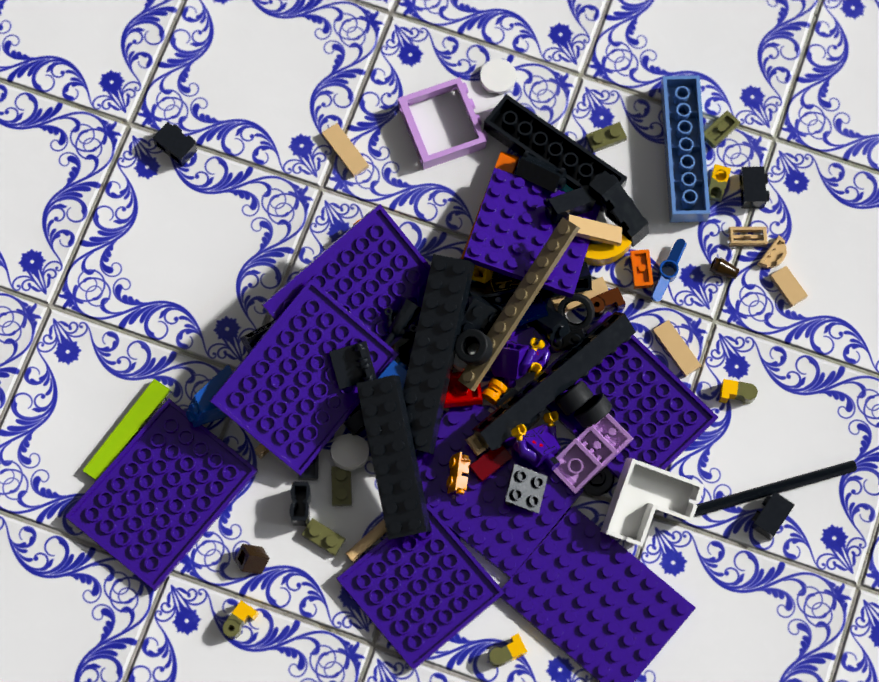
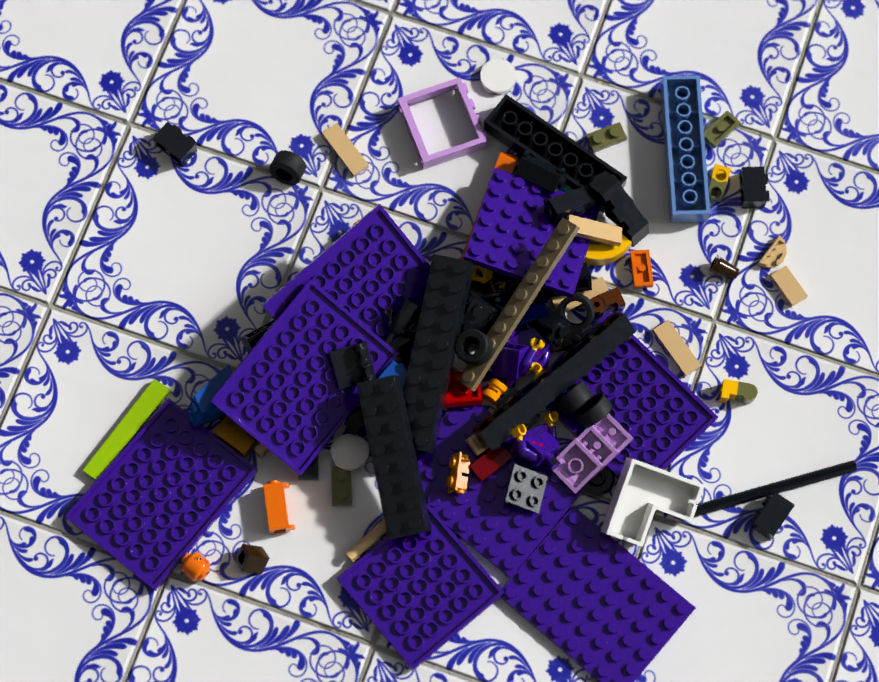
(195, 566): none -> orange head
(233, 625): leg -> none
(235, 437): none -> pearl gold brick
(276, 507): none -> orange brick
(287, 167): none -> black tyre
(300, 503): black brick -> none
(323, 537): olive plate -> none
(508, 653): leg -> none
(672, 261): blue piece -> none
(748, 240): tan tile -> none

